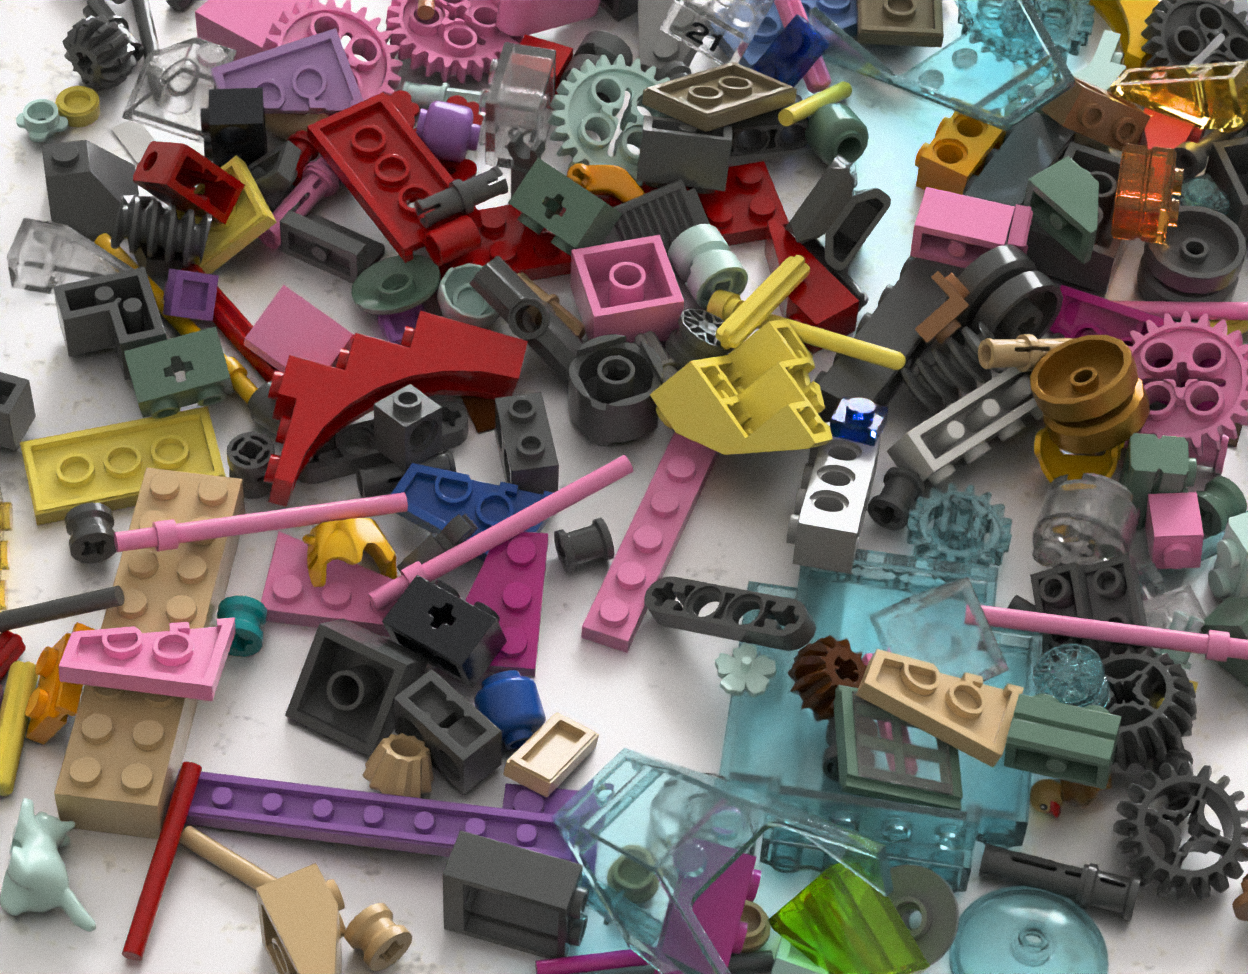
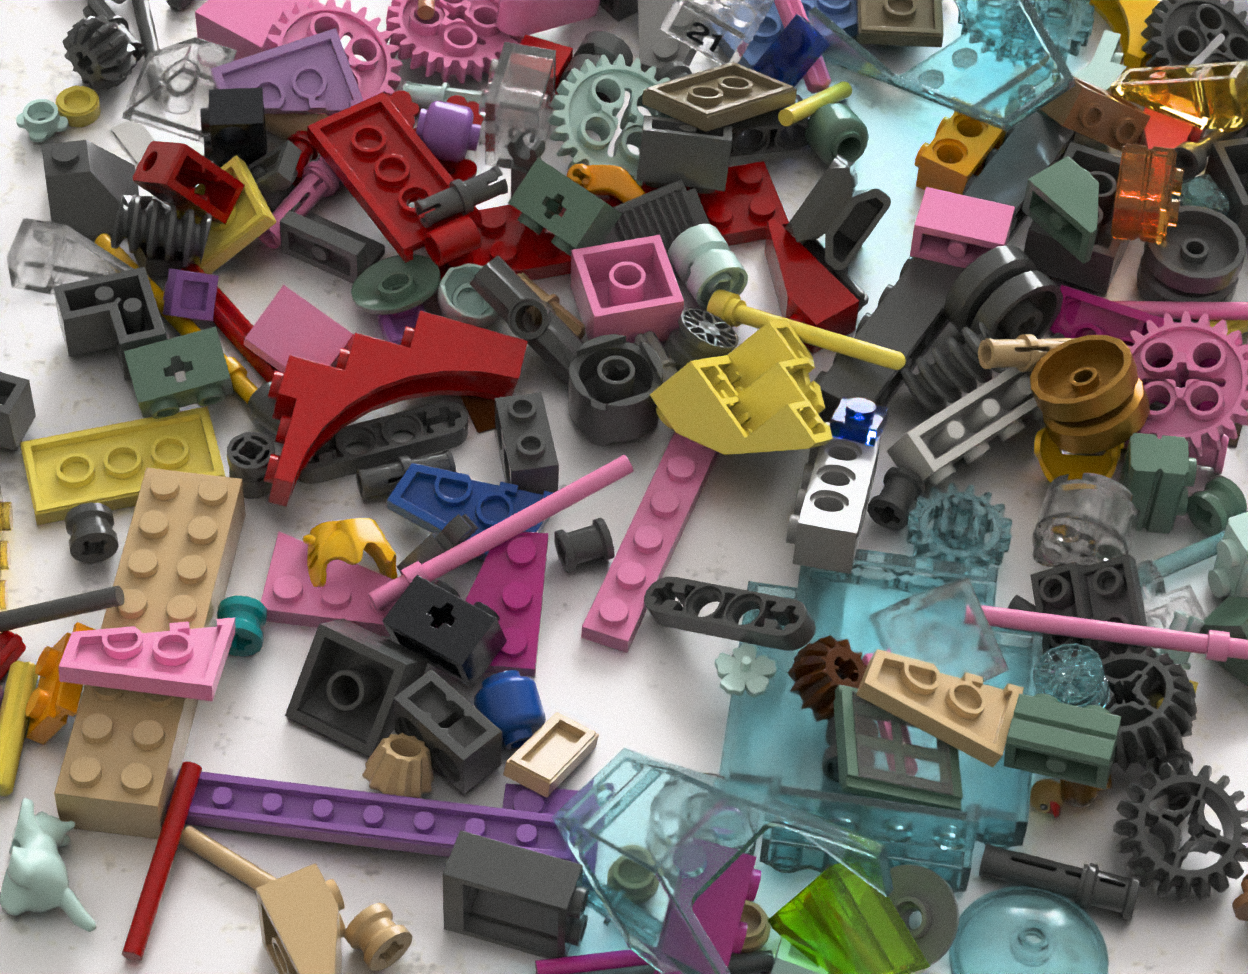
(168, 535): bright pink bar -> none
(407, 427): dark grey brick -> none
(762, 302): light yellow axle -> none
(943, 321): medium nougat bracket -> none
(1020, 227): bright pink tile -> none
(1174, 530): bright pink brick -> none

